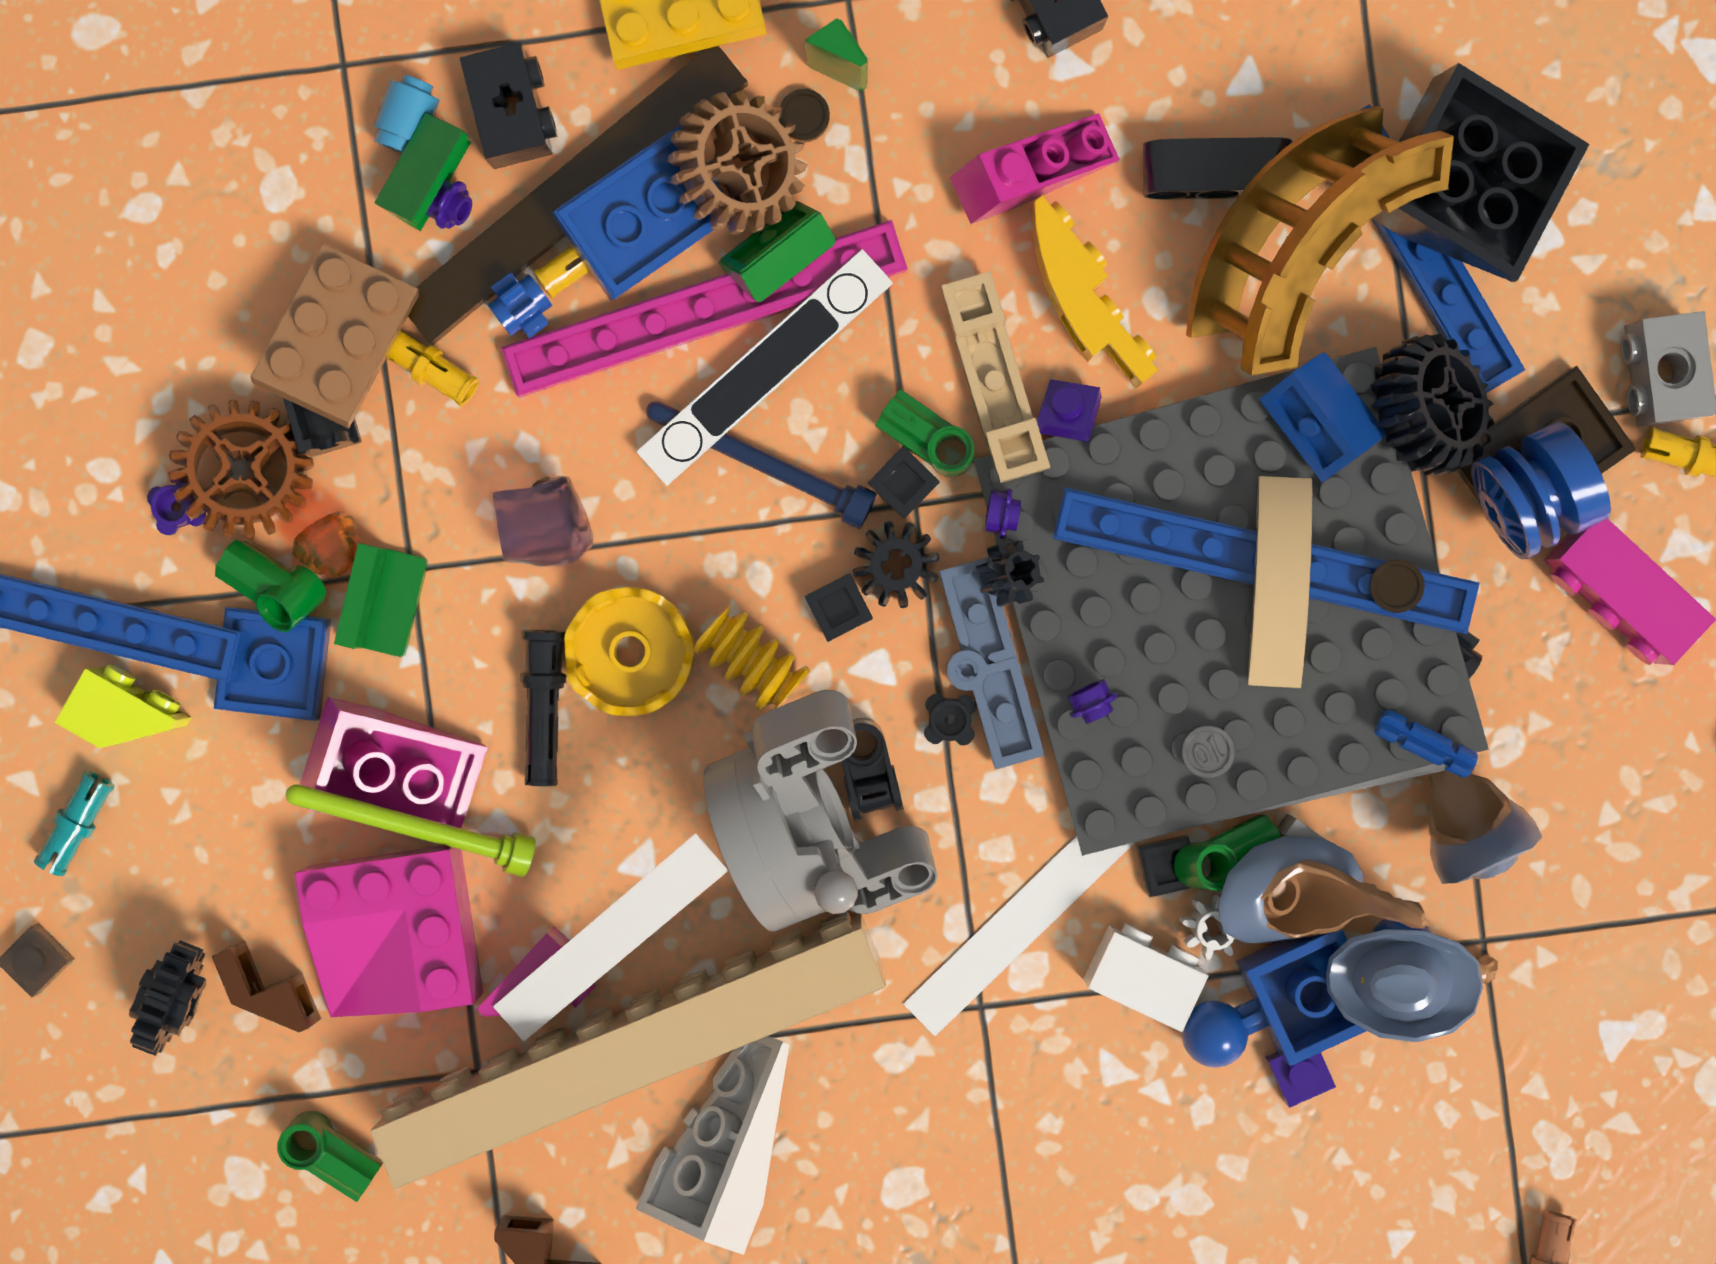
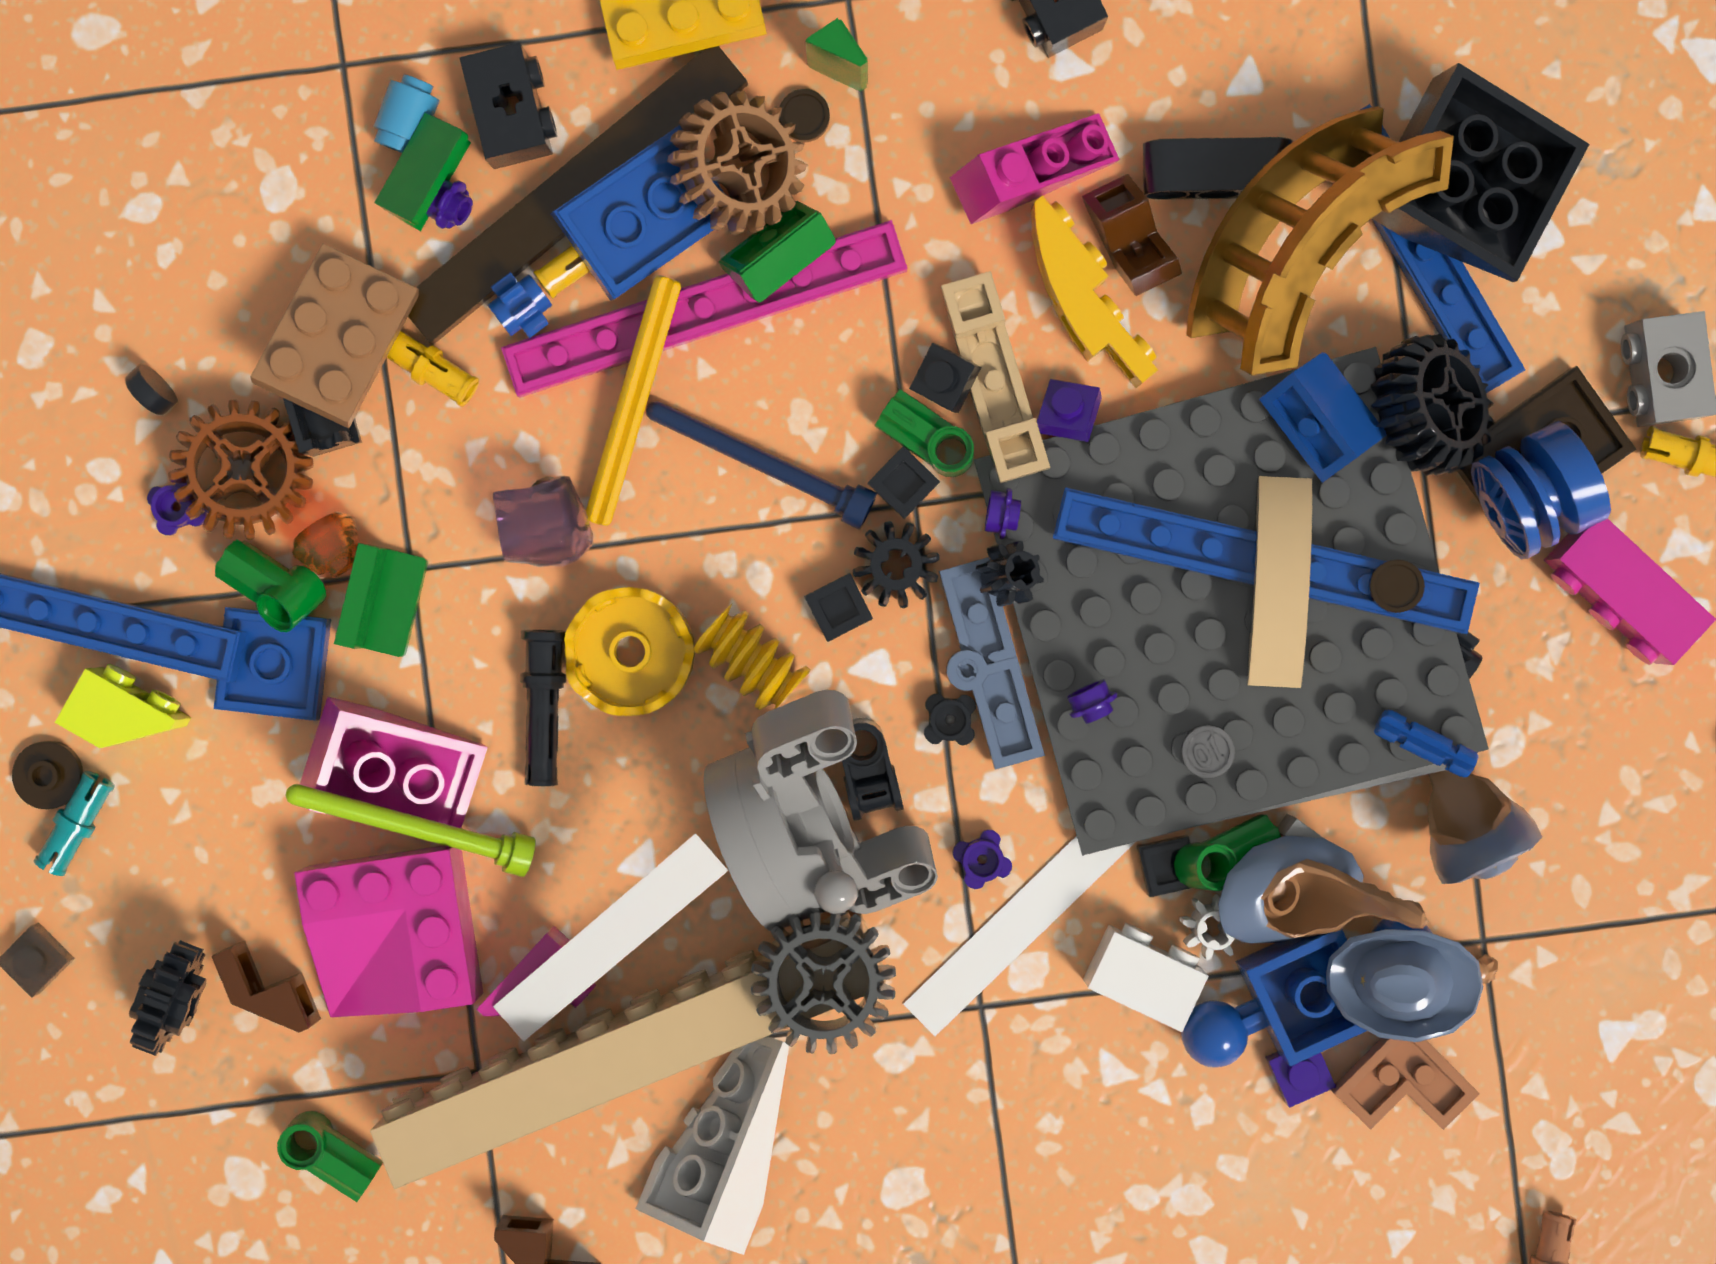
(46, 774): none -> dark brown piece
(150, 389): none -> black tile
(632, 400): none -> yellow axle
(764, 367): sticker -> none
(789, 1012): none -> dark grey gear
(945, 378): none -> black plate
(978, 873): none -> dark purple plate
(1130, 235): none -> reddish brown slope
(1399, 1069): none -> nougat plate

